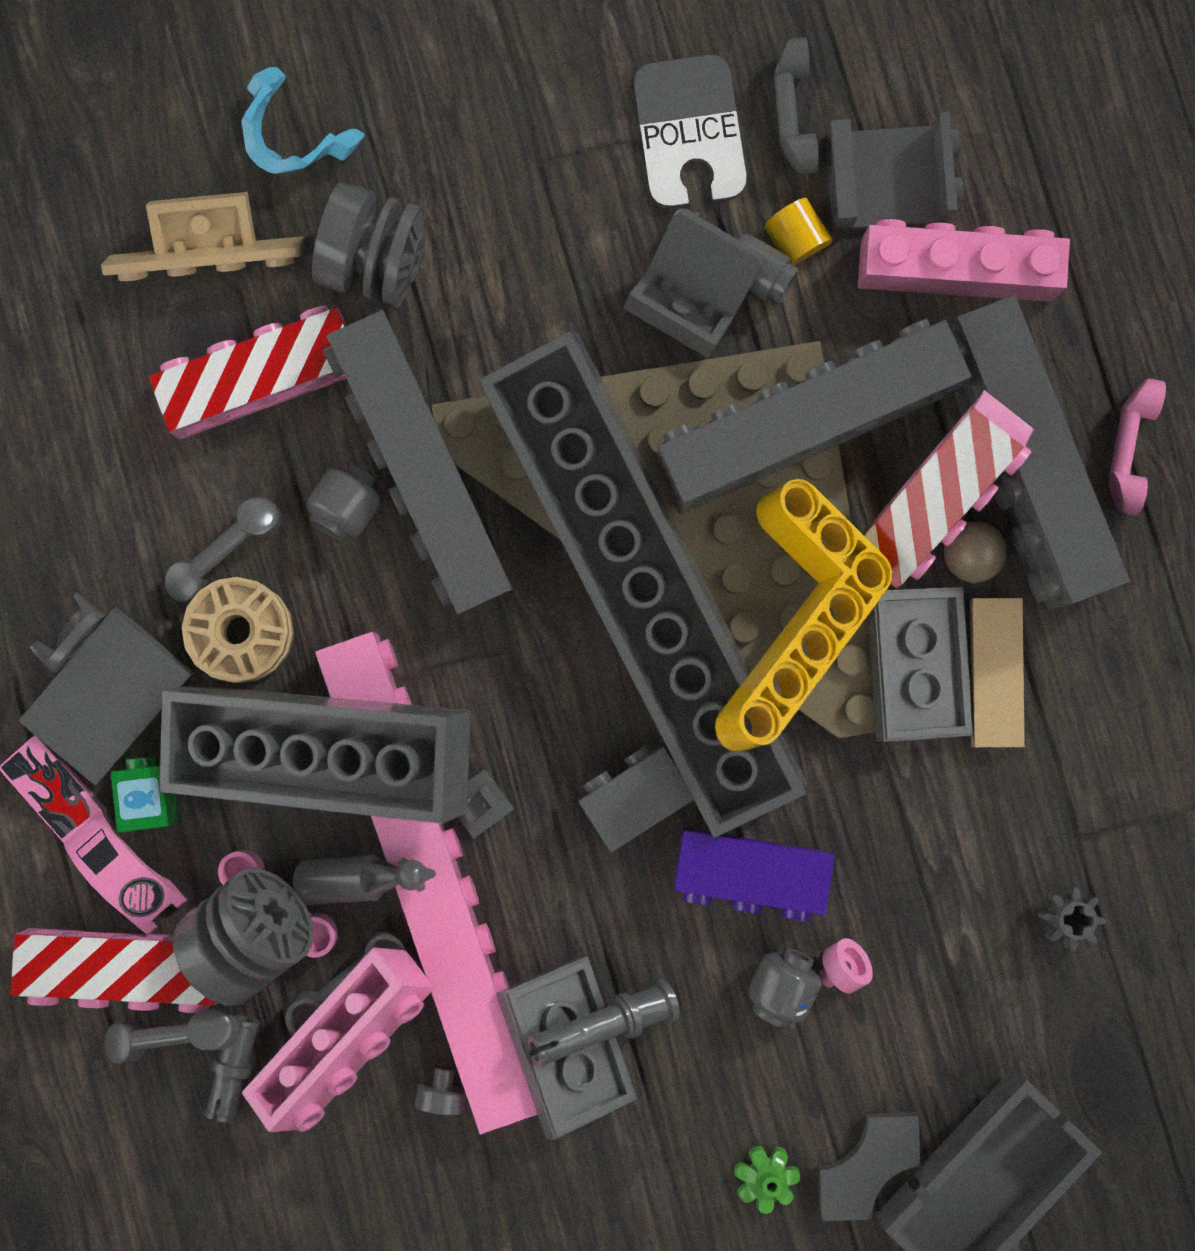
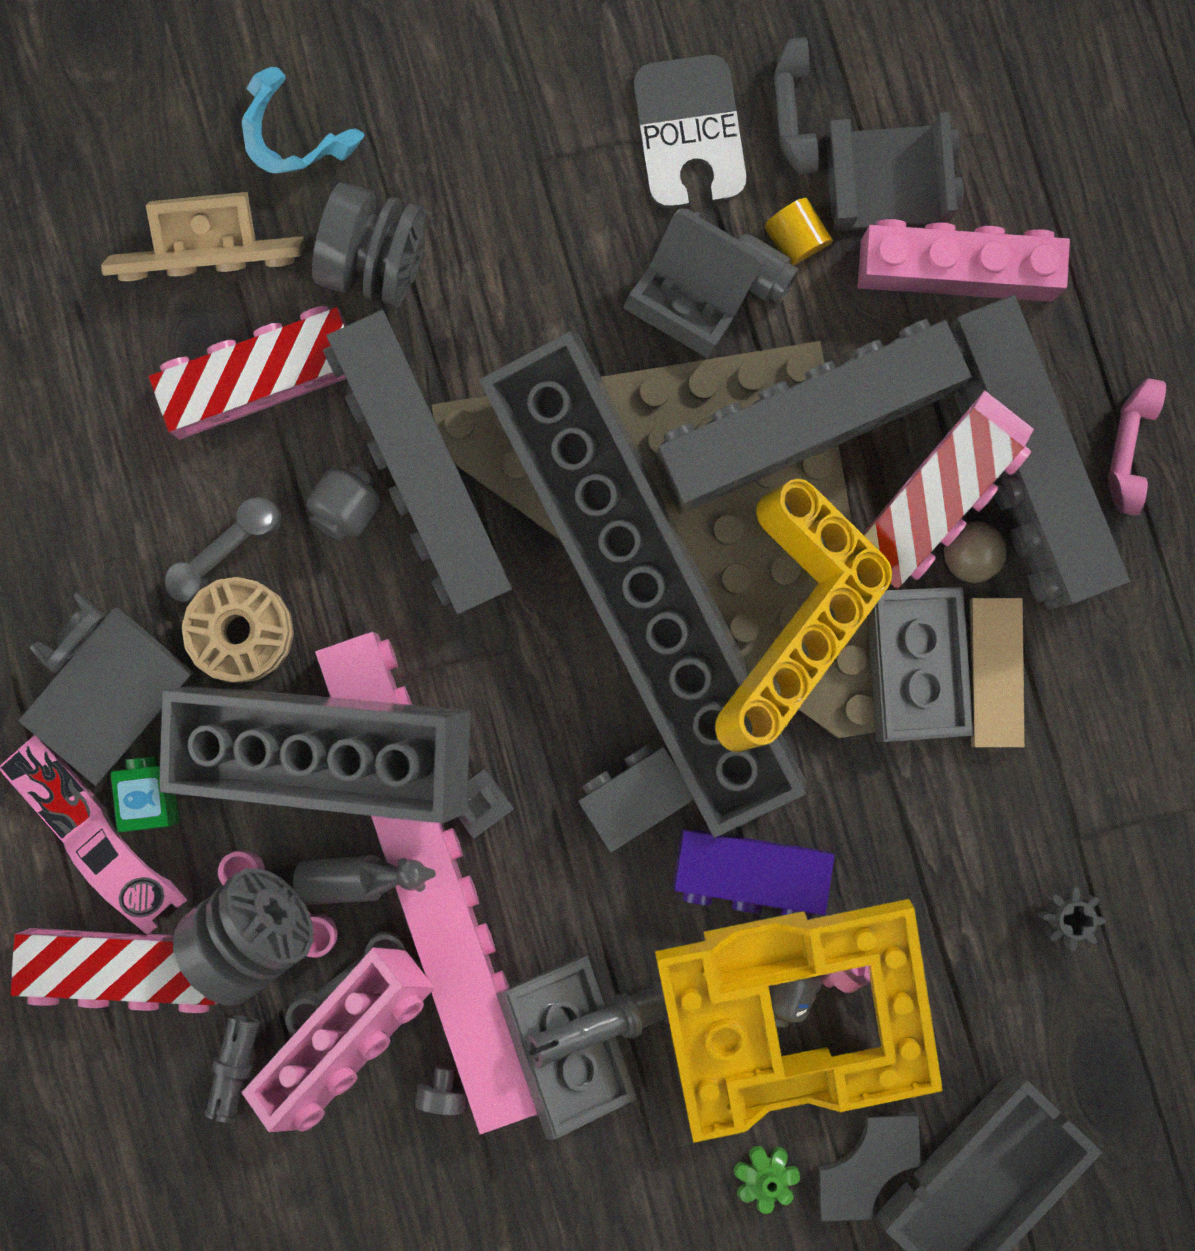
(206, 1030): dark grey bar -> none
(728, 1028): none -> yellow piece

